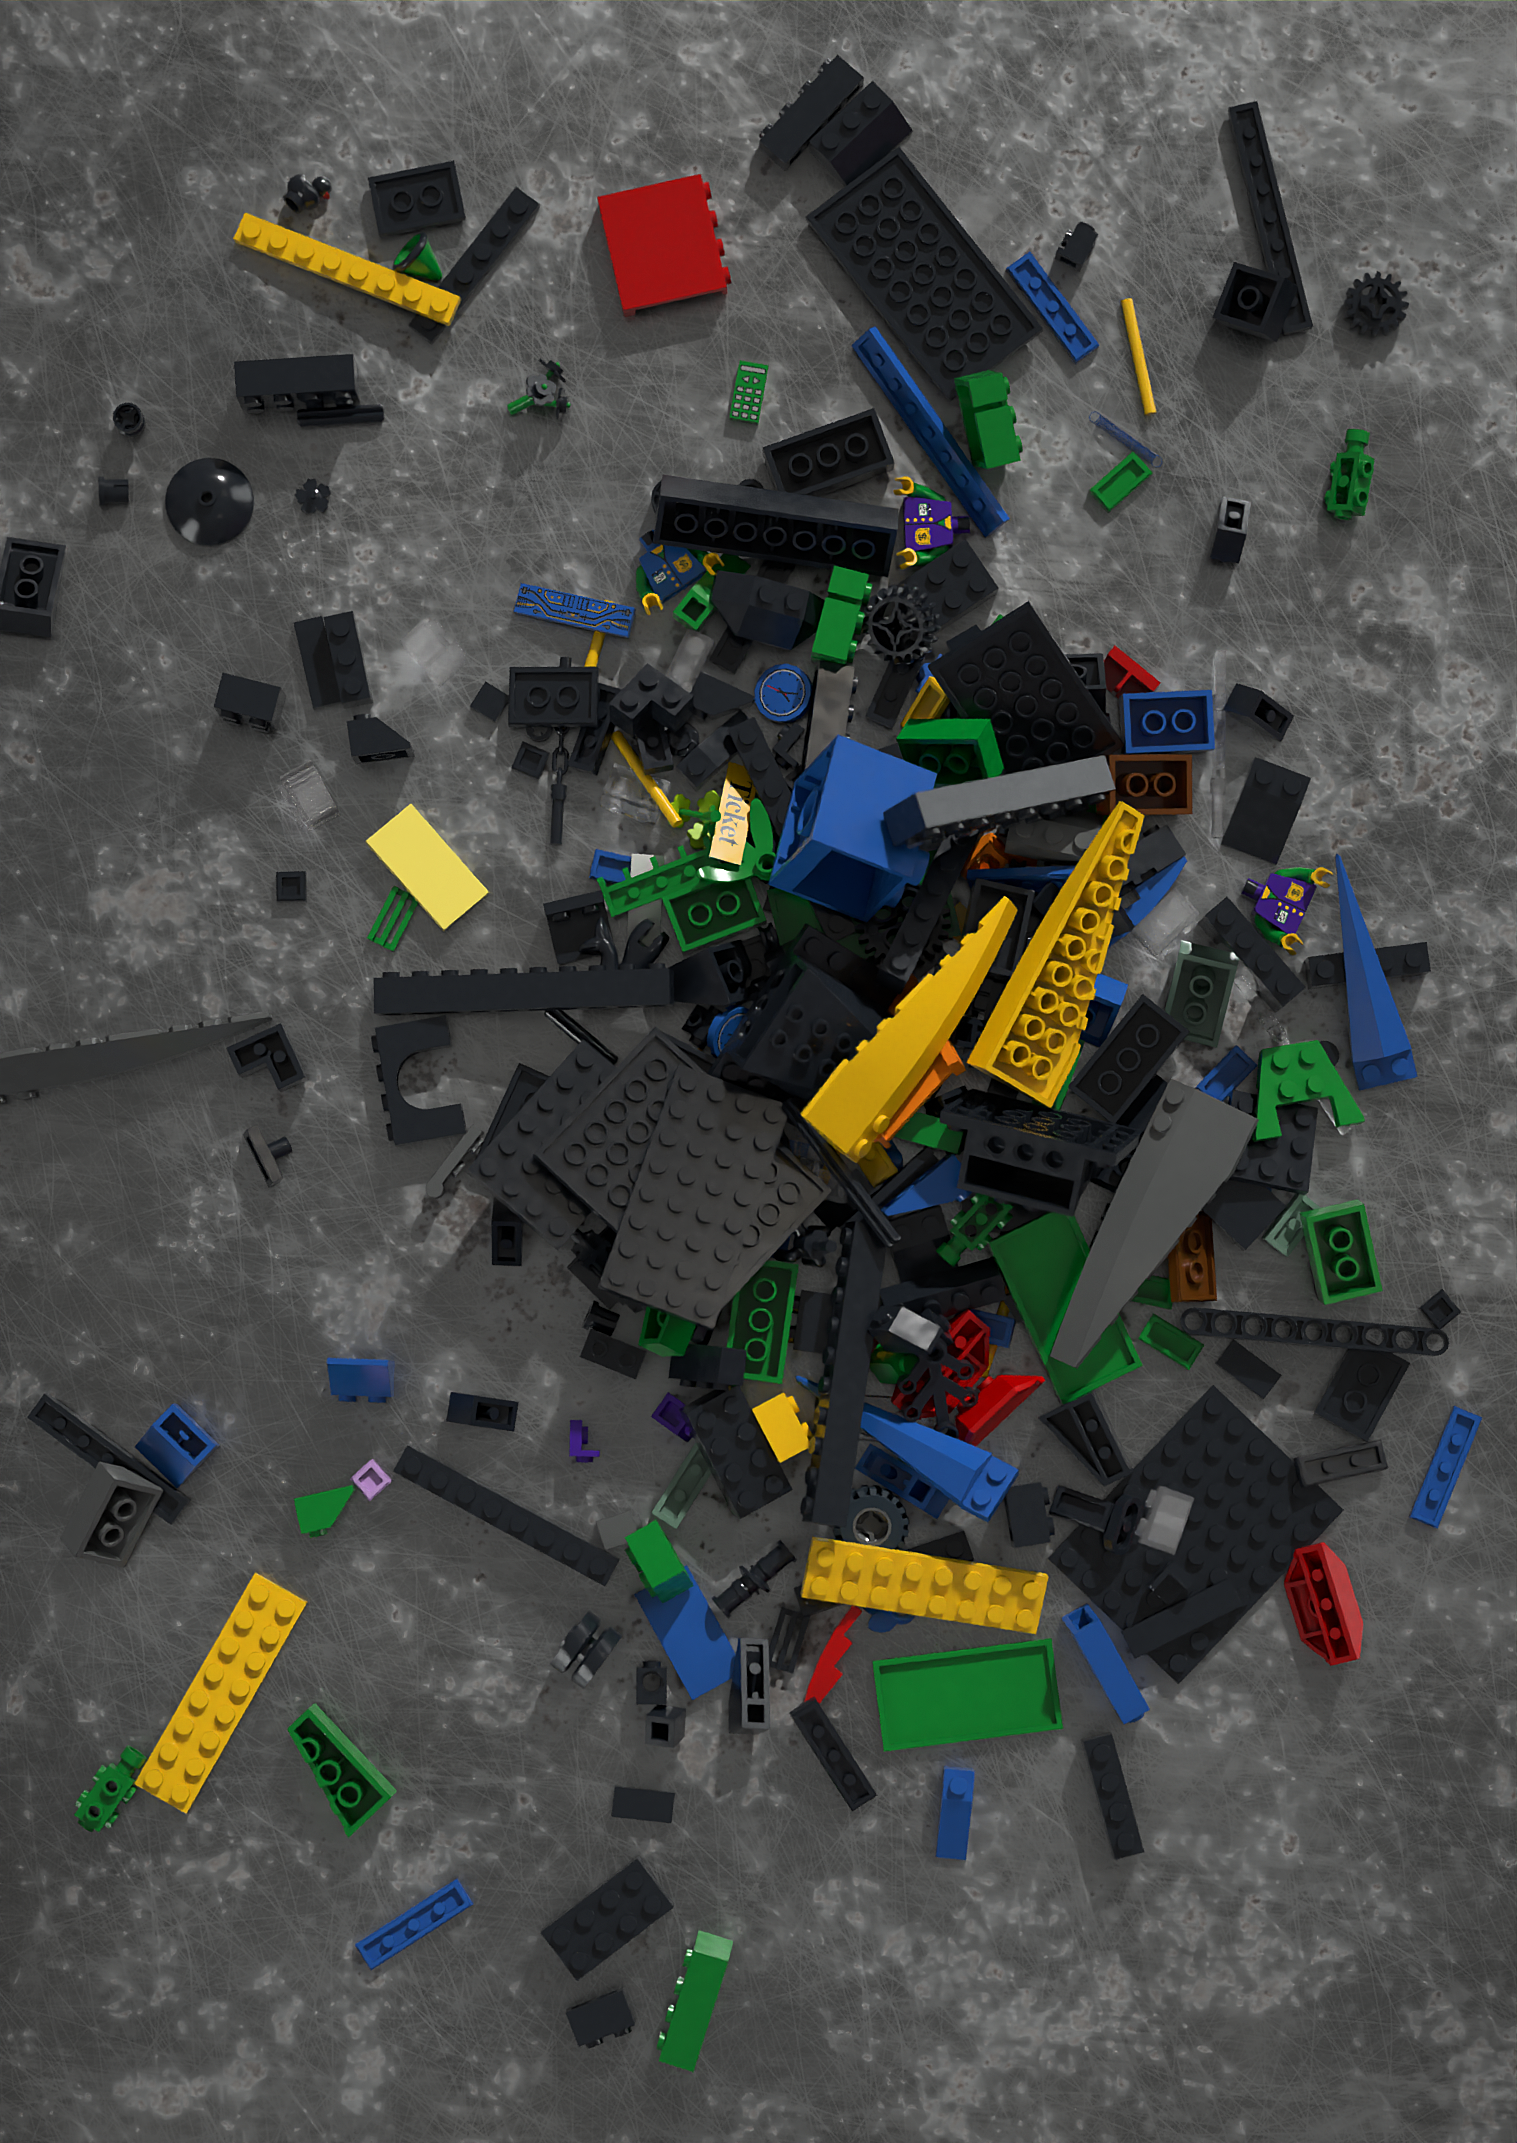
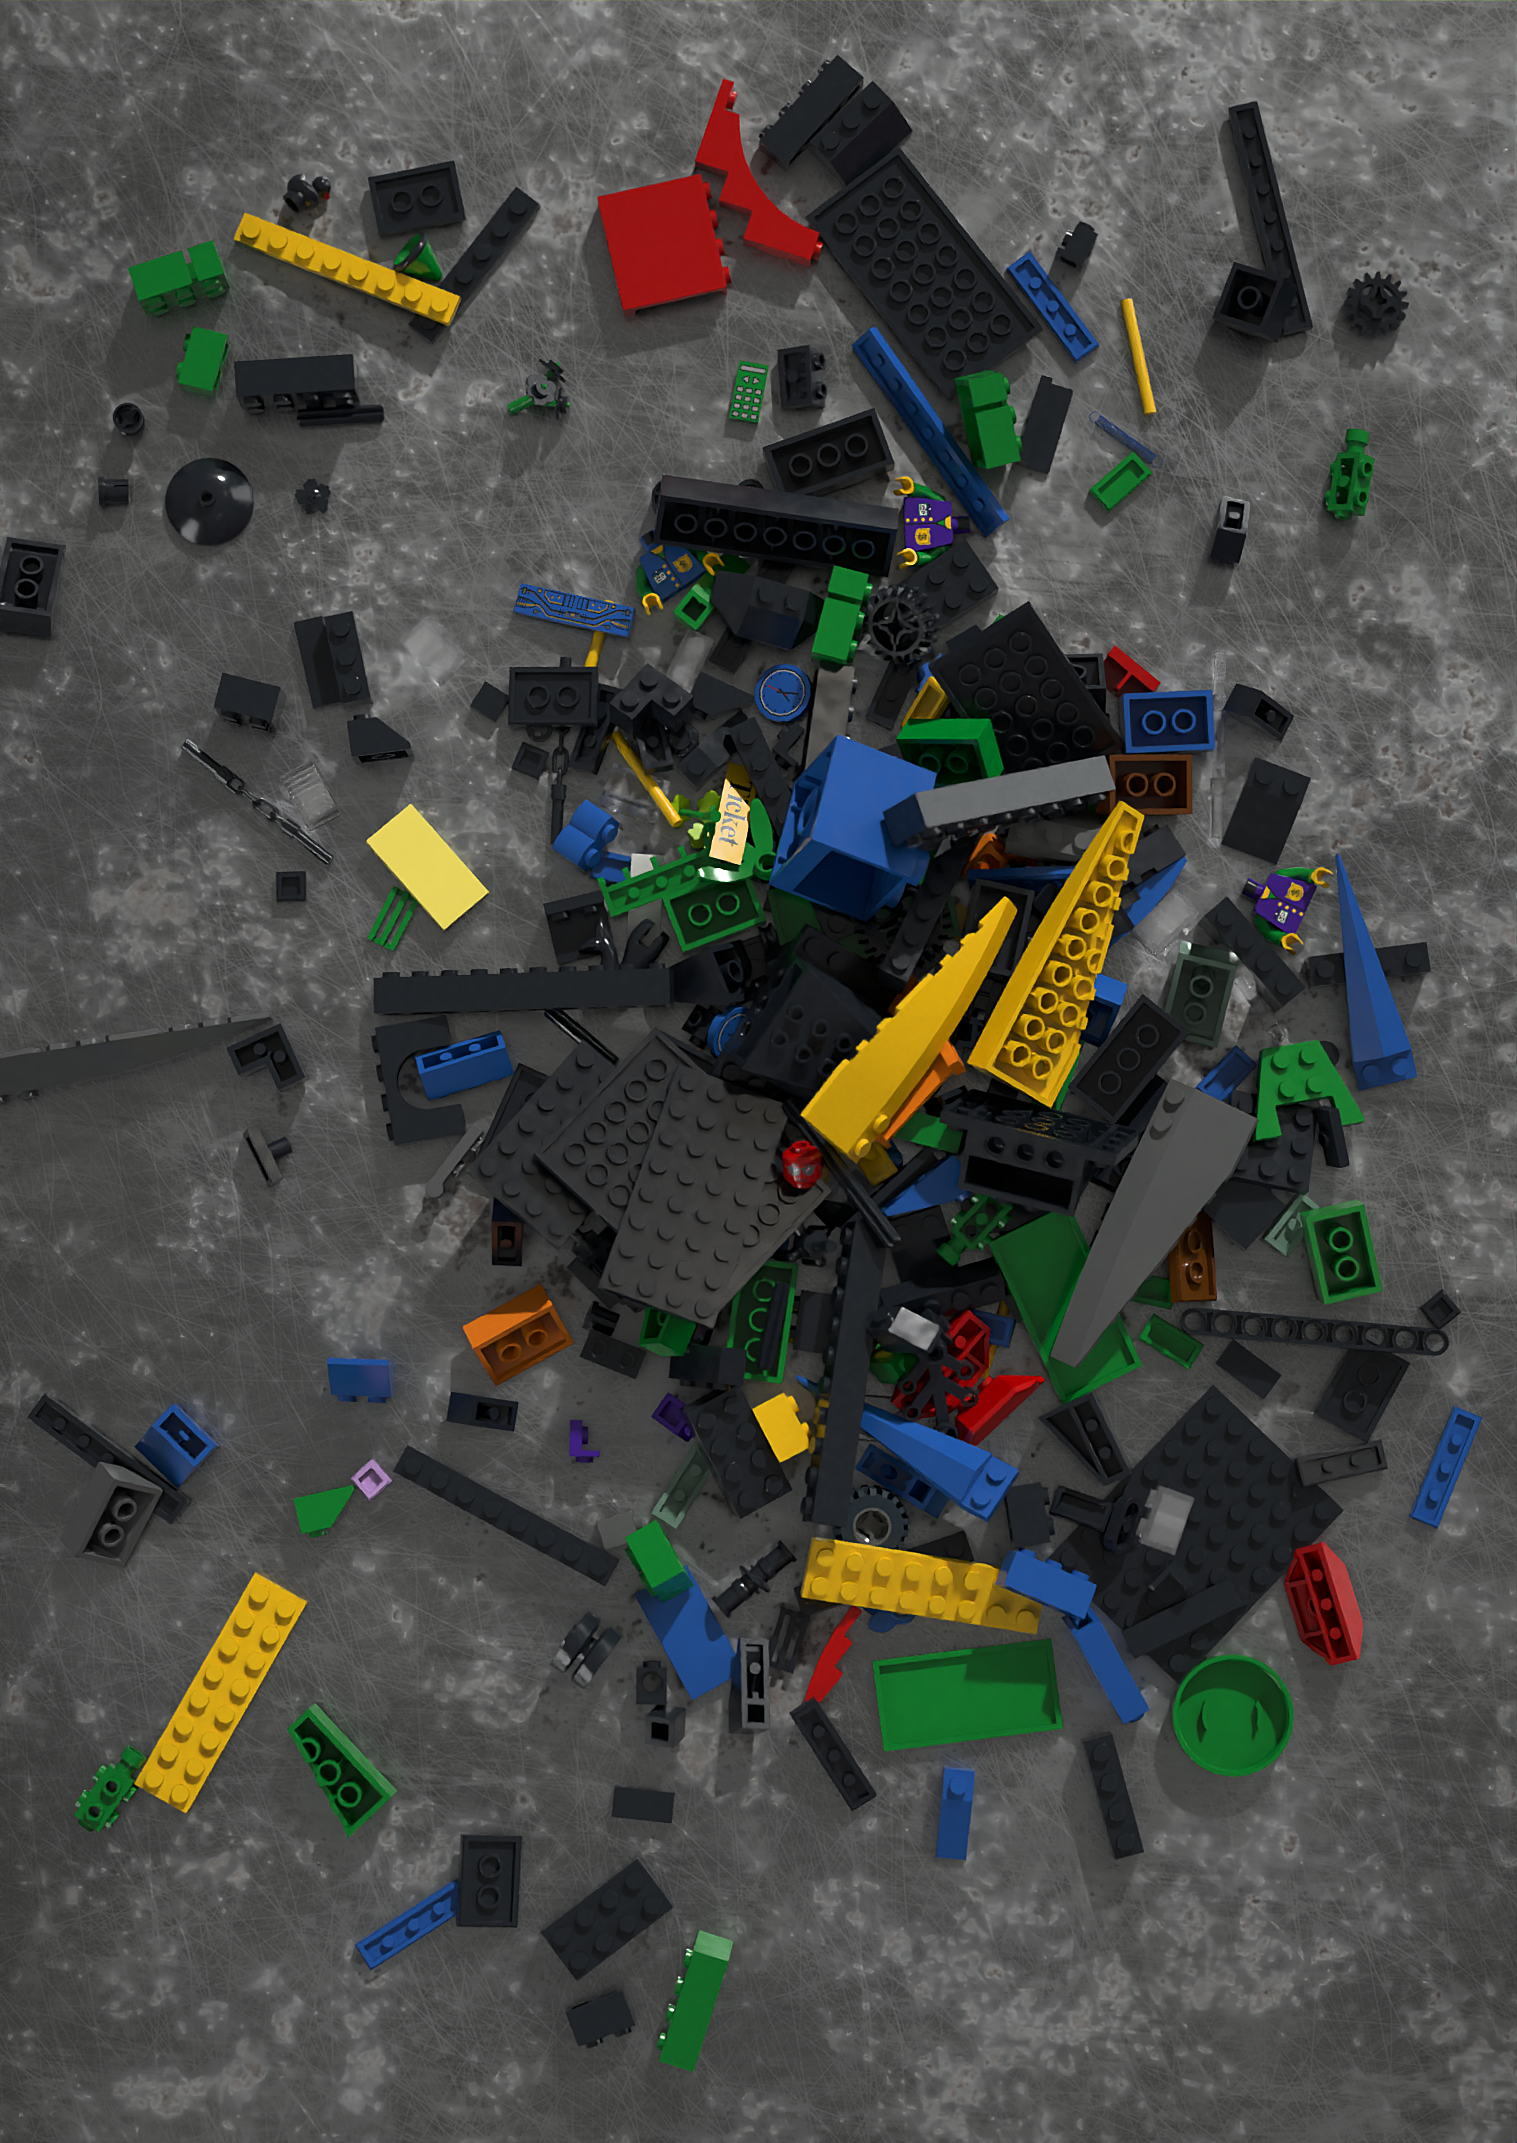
(172, 282): none -> green piece
(203, 361): none -> green brick
(226, 776): none -> black piece
(464, 1065): none -> blue brick
(488, 1880): none -> black tile
(517, 1334): none -> orange slope
(586, 836): none -> blue brick
(723, 156): none -> red arch
(773, 1326): none -> black axle
(802, 377): none -> black bracket
(802, 1164): none -> red head
(1044, 425): none -> black panel
(1046, 1583): none -> blue brick
(1232, 1715): none -> green piece
(1332, 1136): none -> black plate

